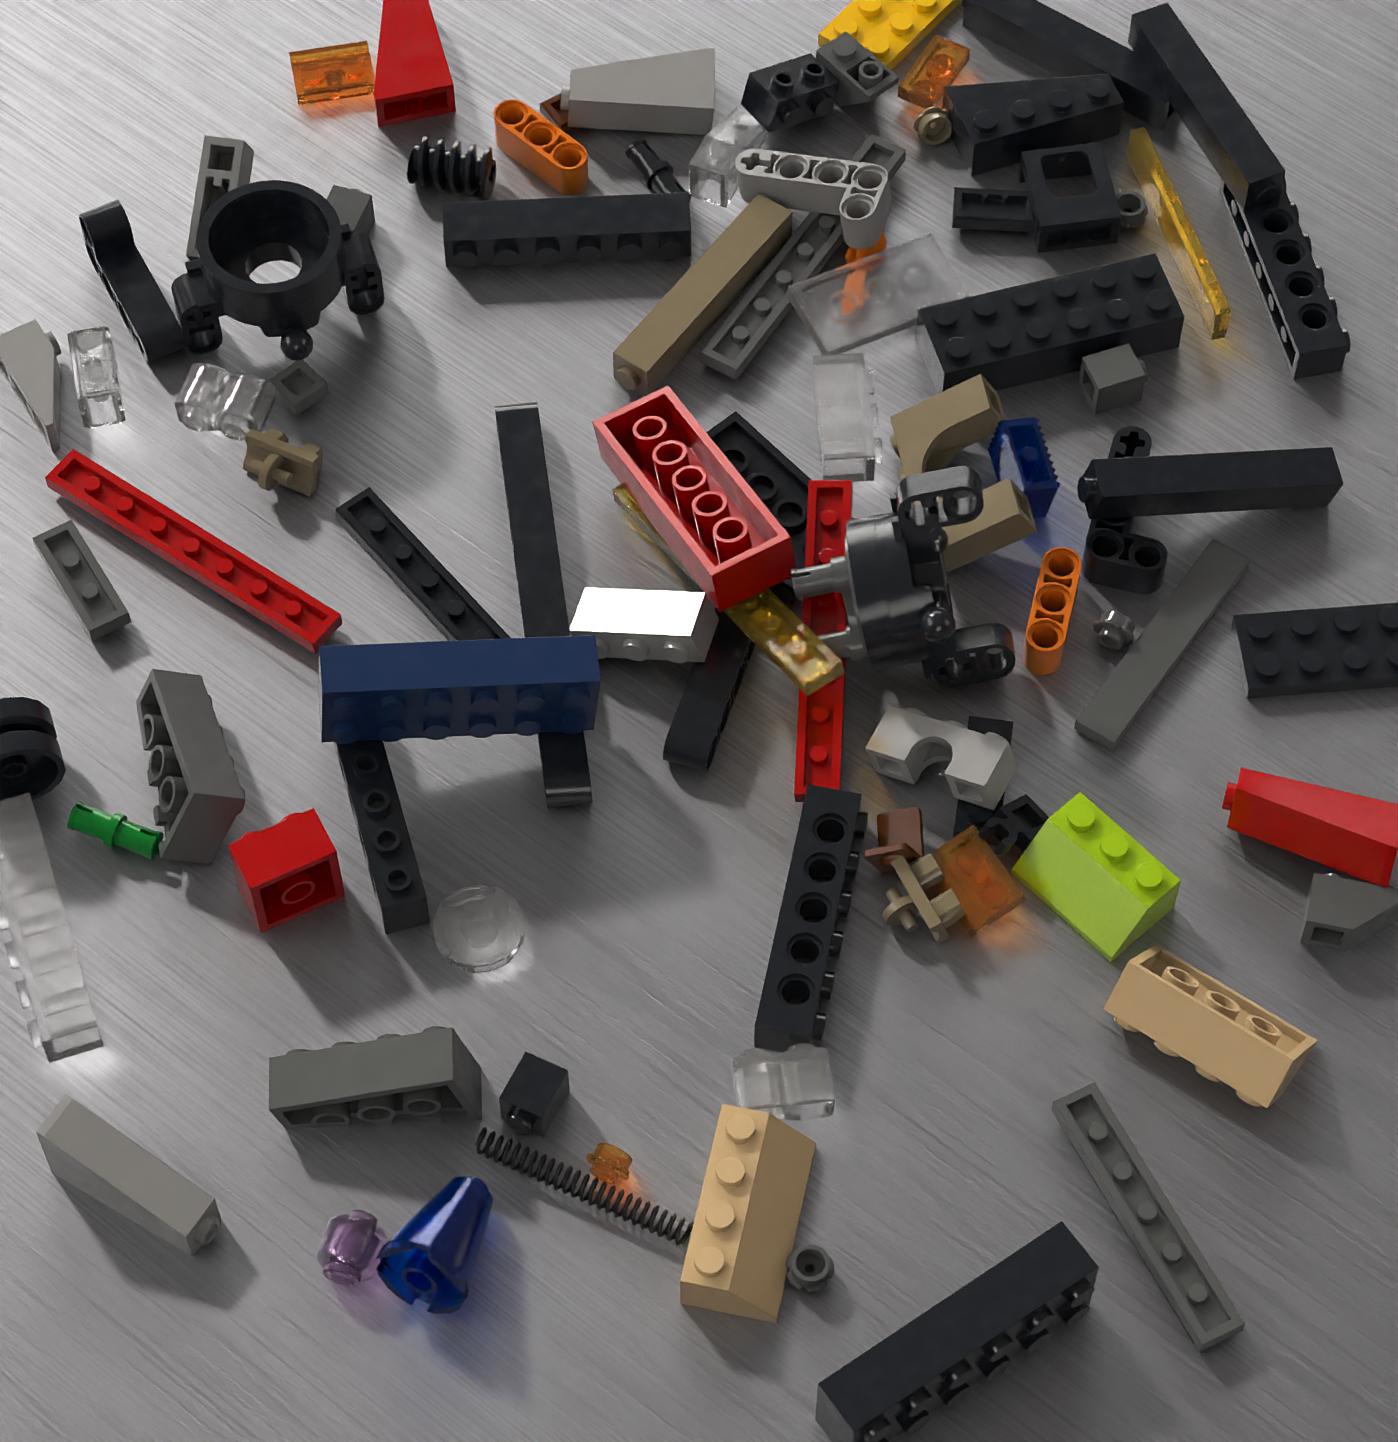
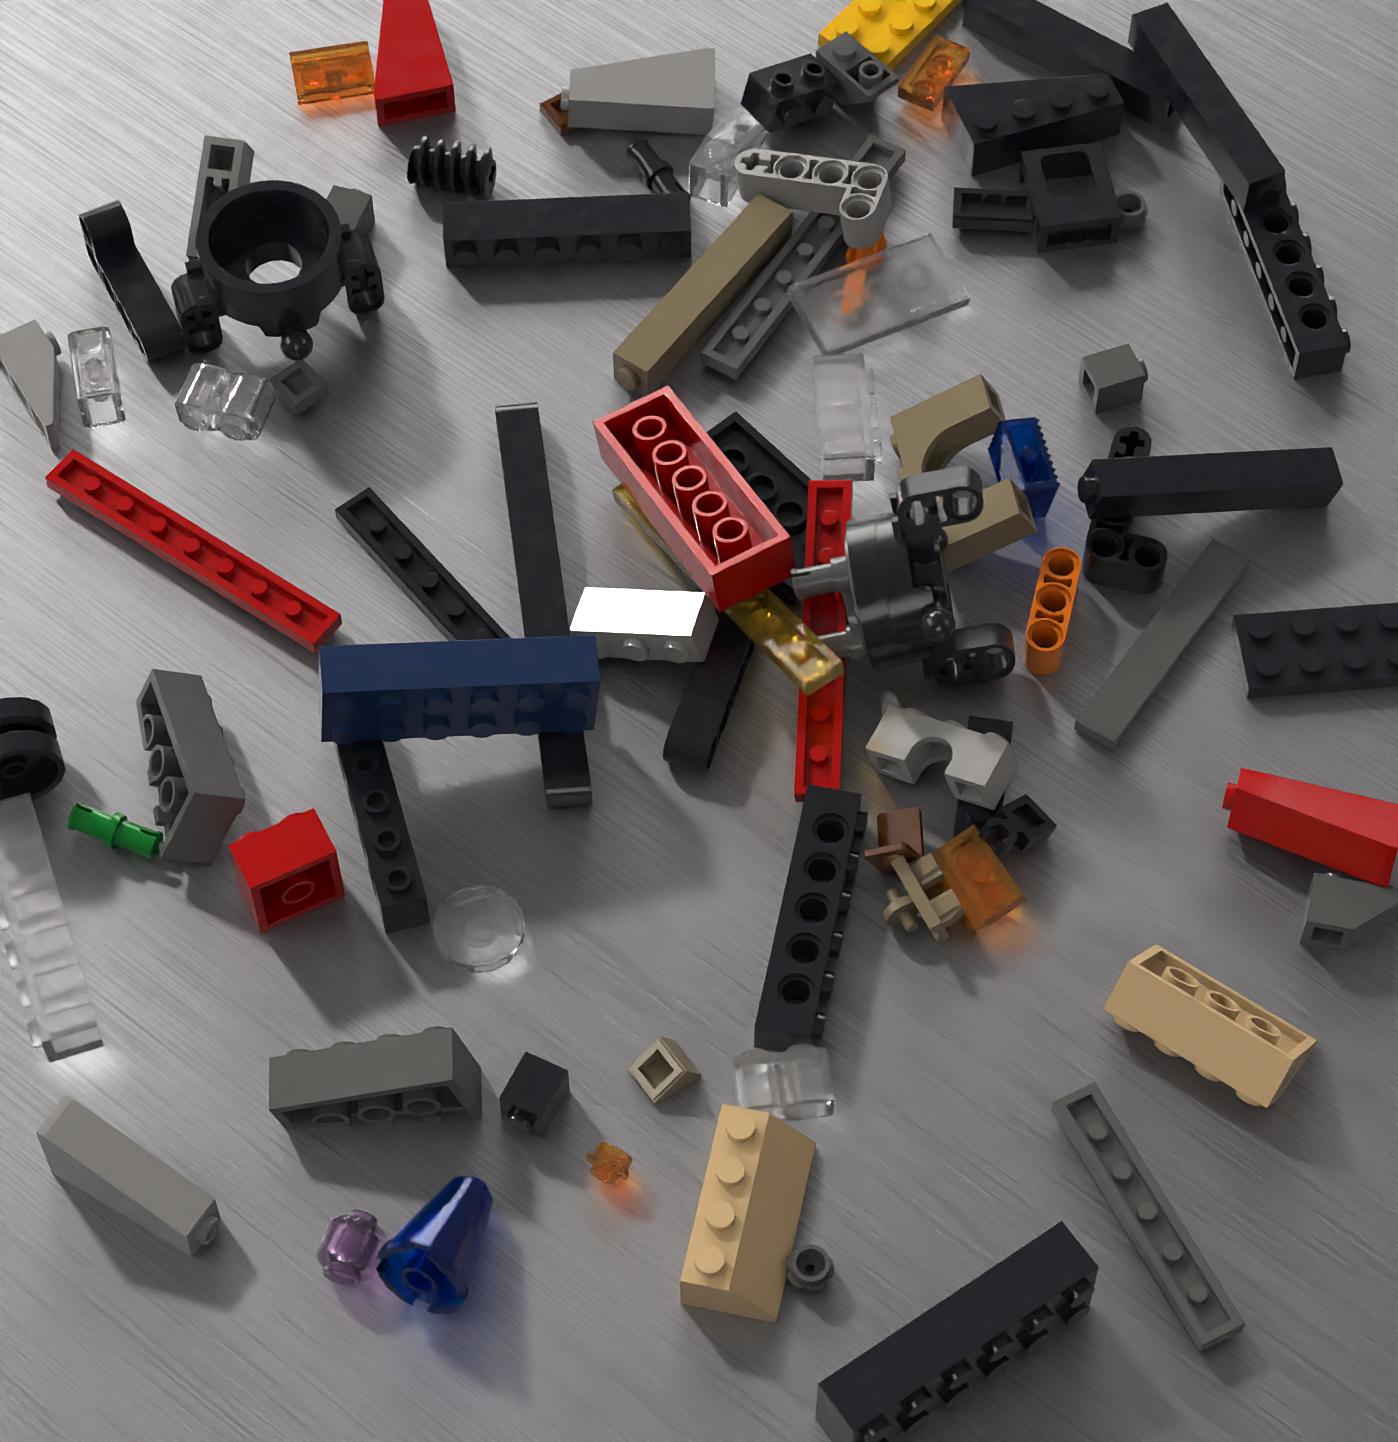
(81, 580): dark grey plate -> none
(282, 463): dark tan hips -> none
(541, 147): orange beam -> none
(623, 1212): black piece -> none
(663, 1069): none -> dark tan slope
(936, 132): dark tan plate -> none
(1050, 325): black brick -> none
(1097, 877): lime slope -> none
(1114, 629): dark grey plate -> none
(1178, 234): clear yellow tile -> none

